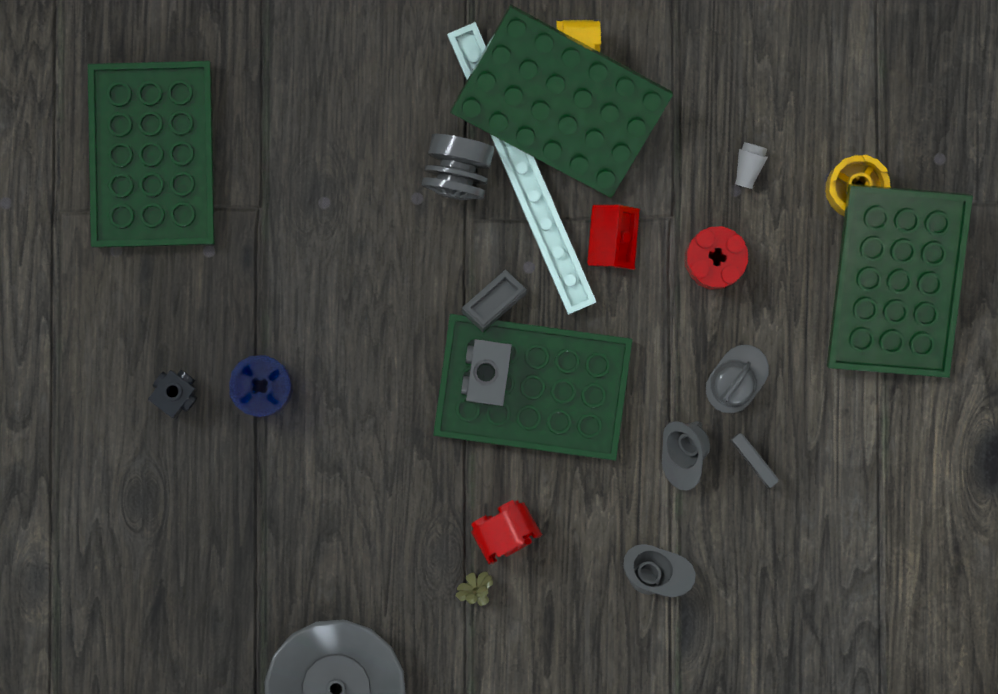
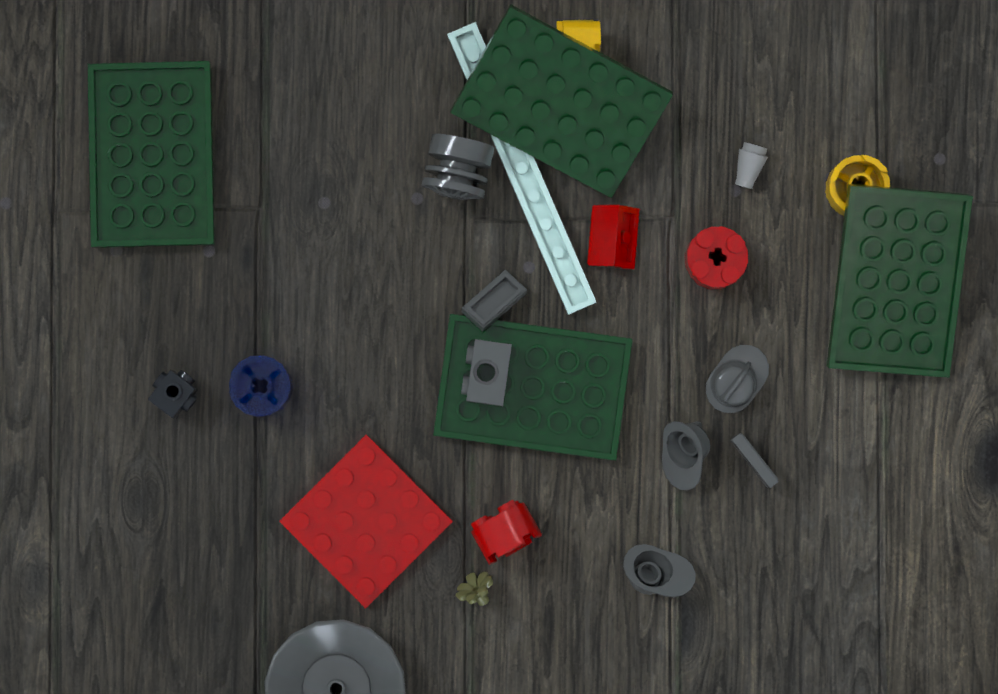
(366, 521): none -> red plate

